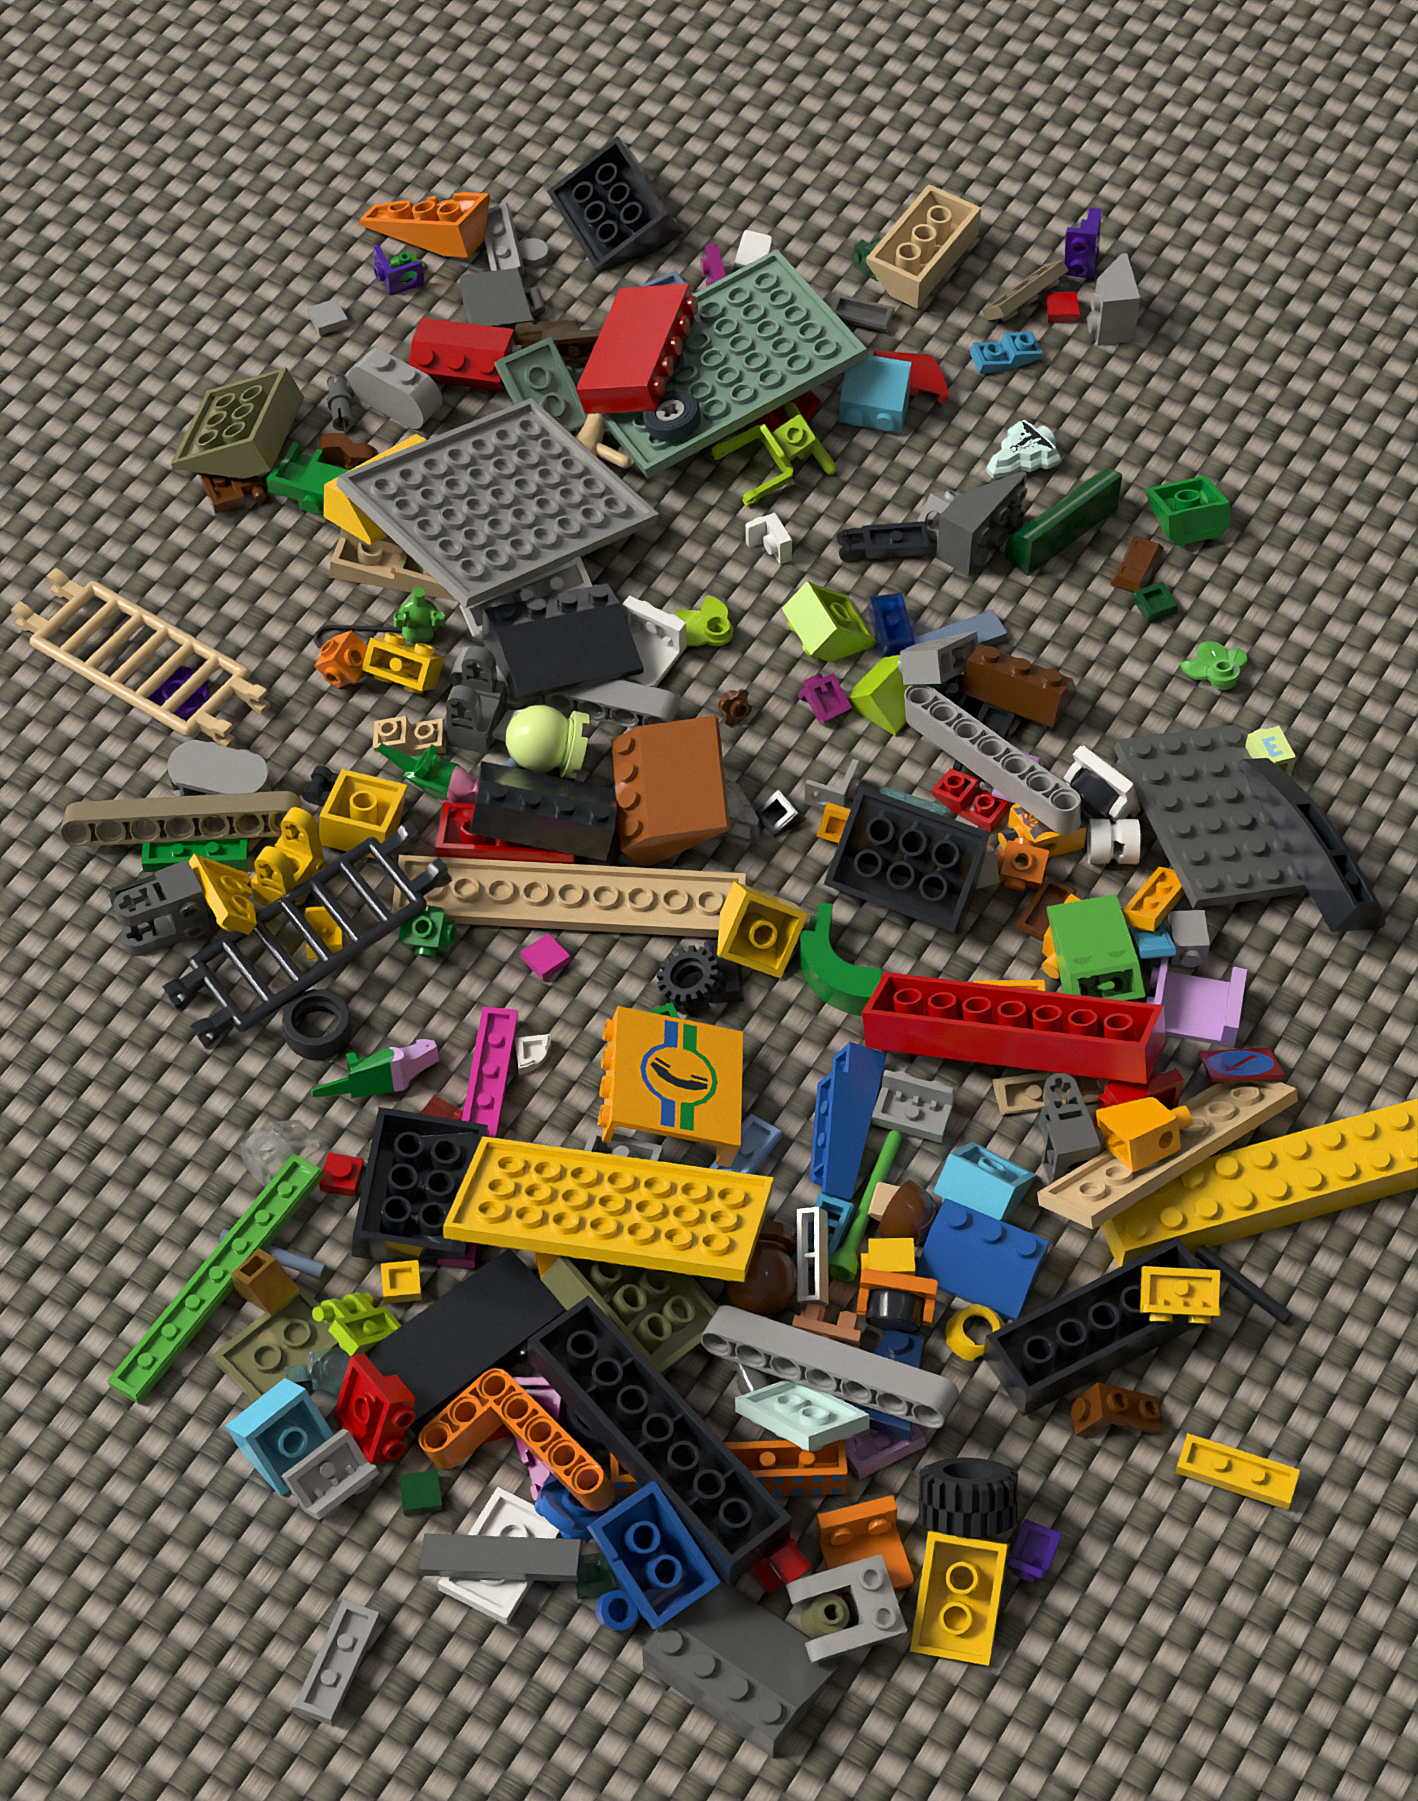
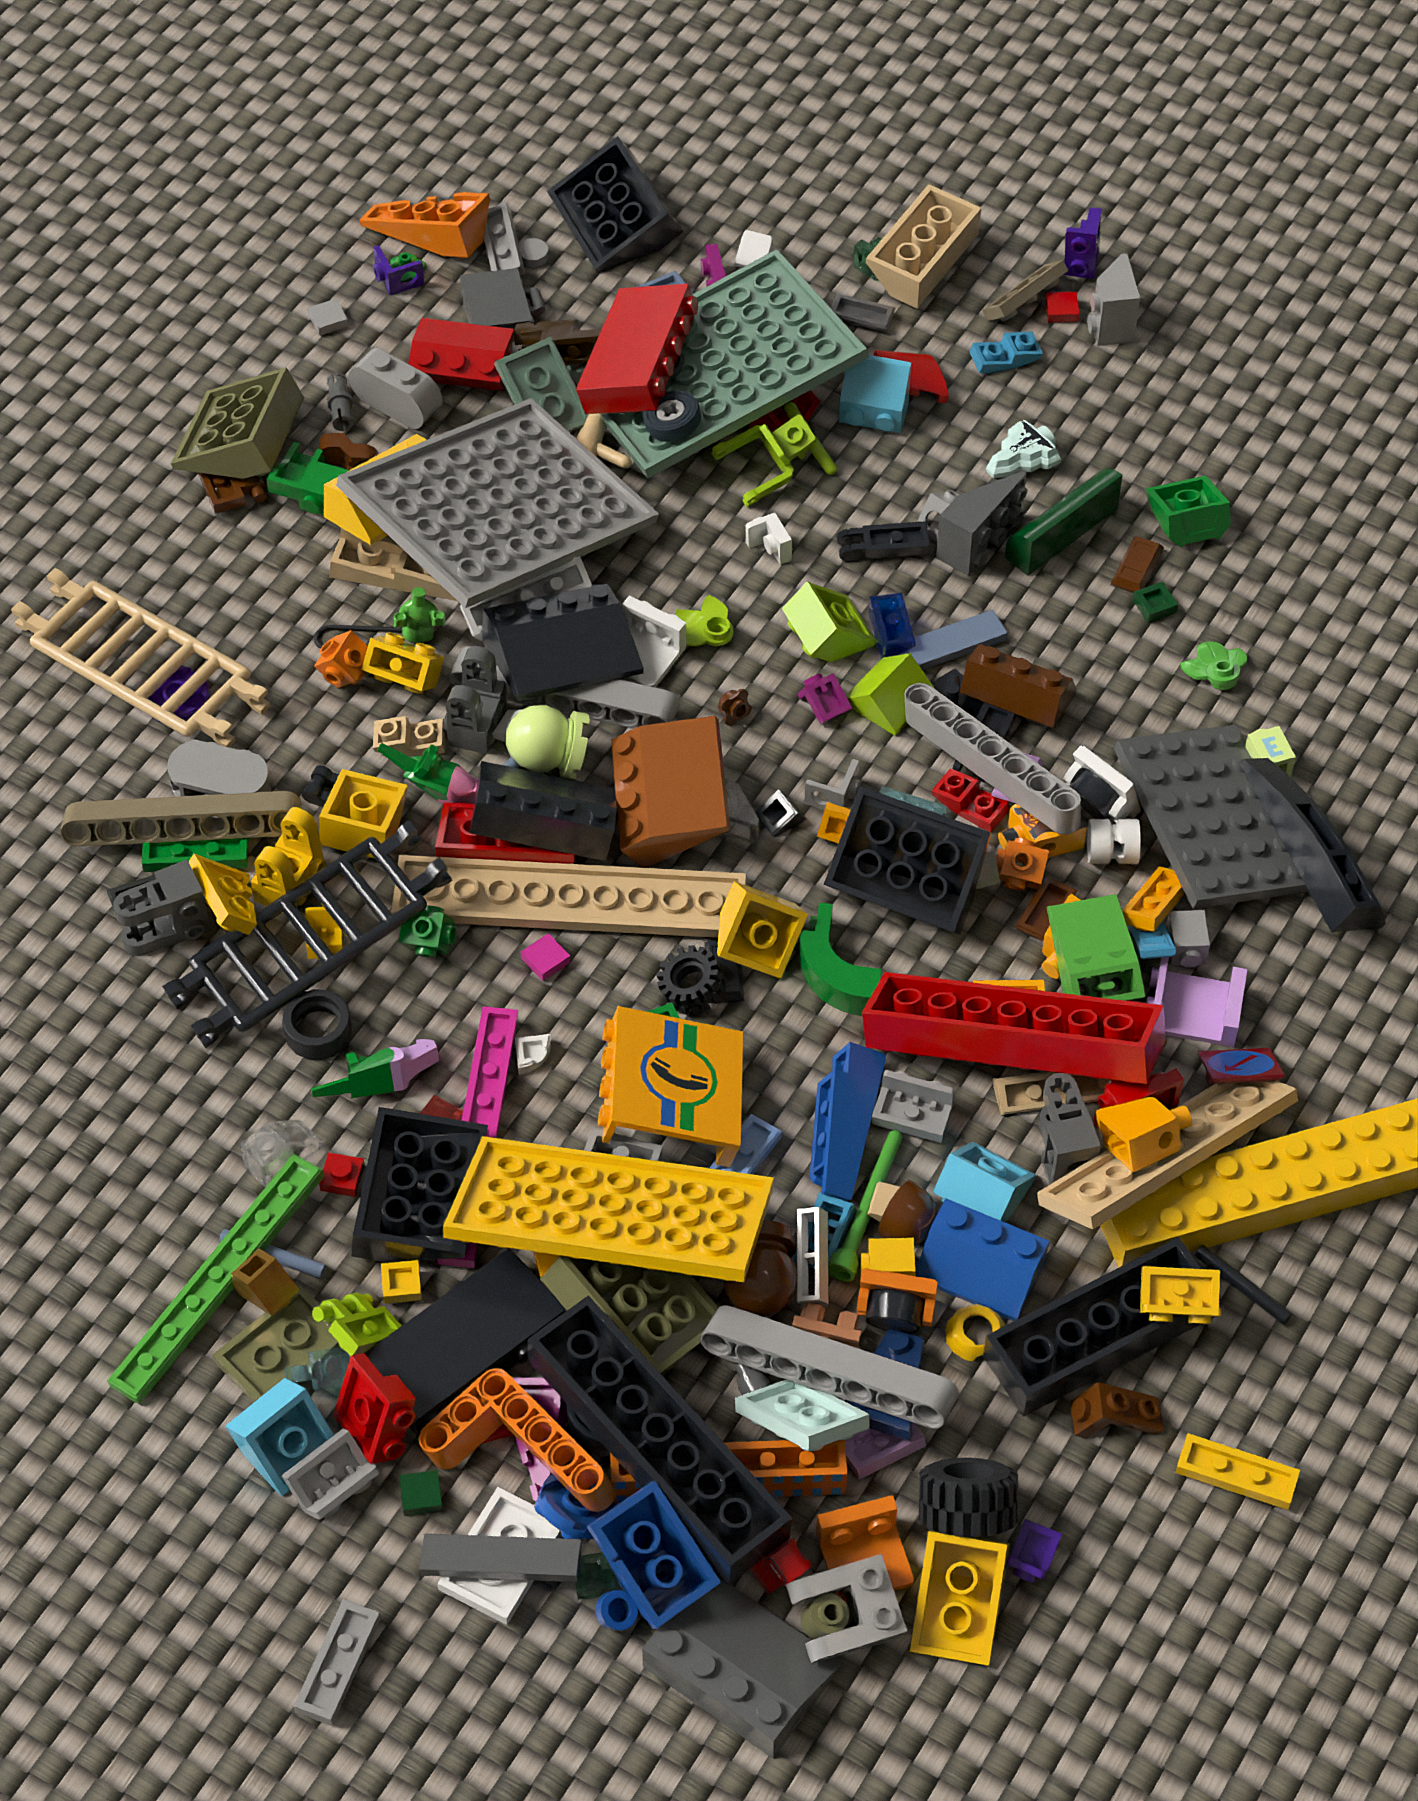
(937, 659): light grey slope -> none

